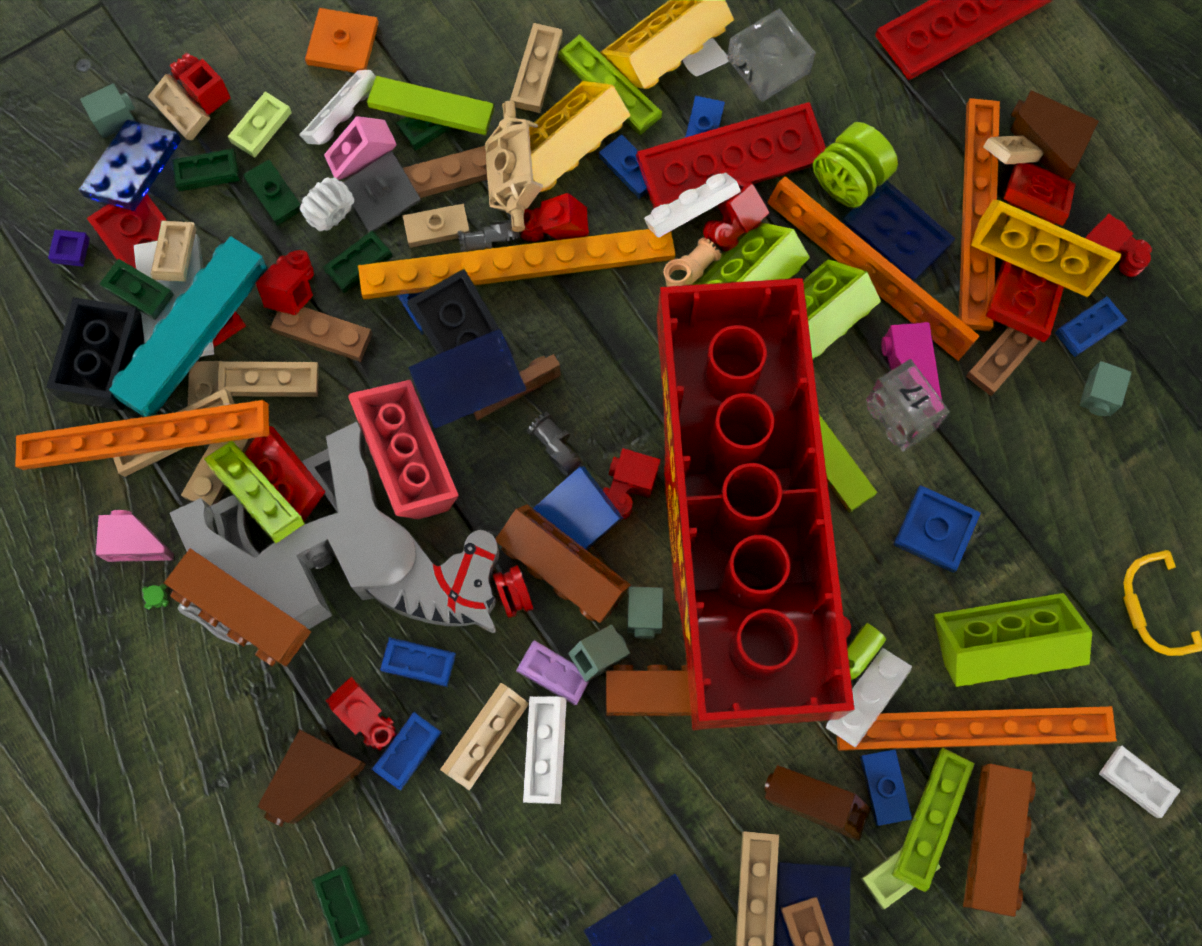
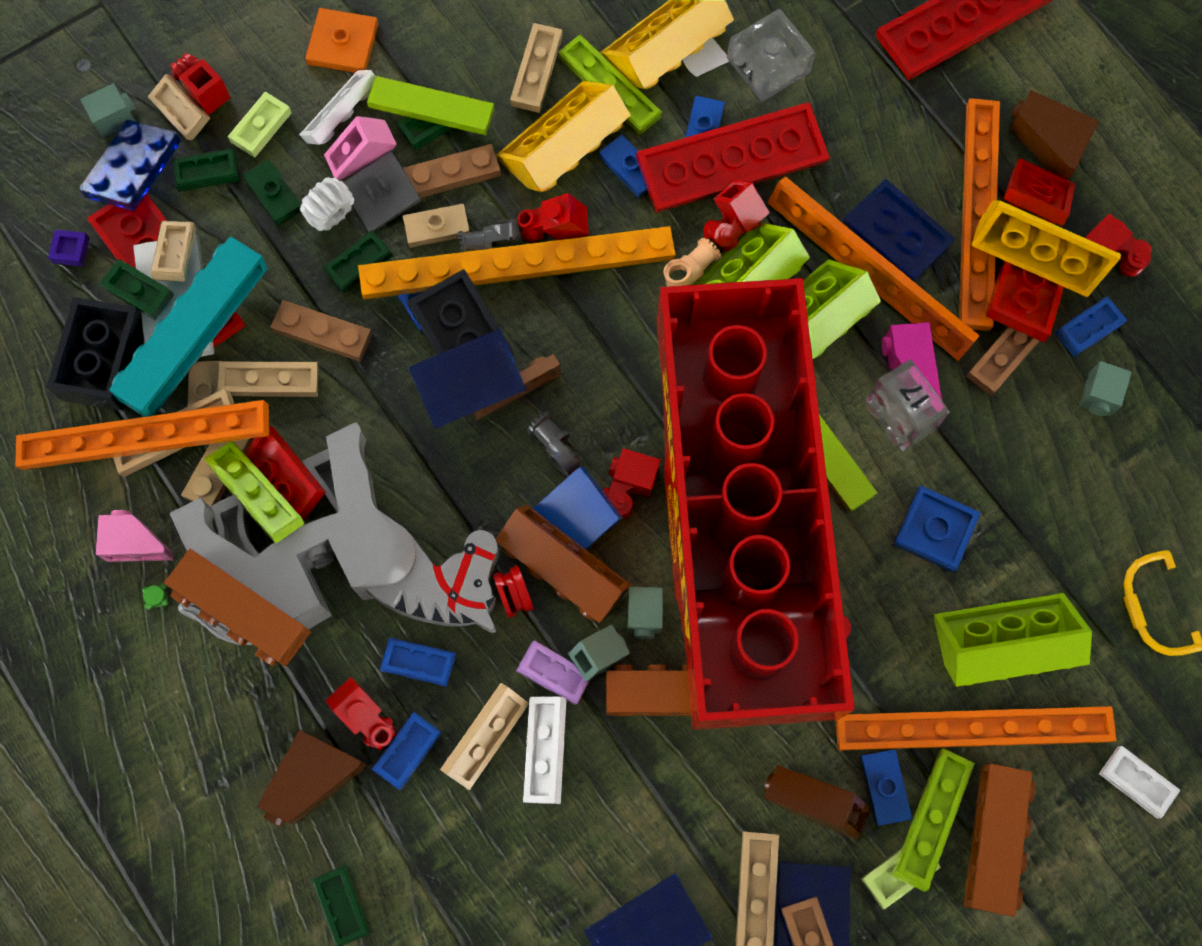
(286, 283): red brick -> none
(404, 450): coral slope -> none
(510, 167): tan plate -> none
(692, 204): white plate -> none
(855, 164): lime wheel -> none
(863, 649): lime piece -> none
(871, 696): white plate -> none
(1013, 149): tan plate -> none

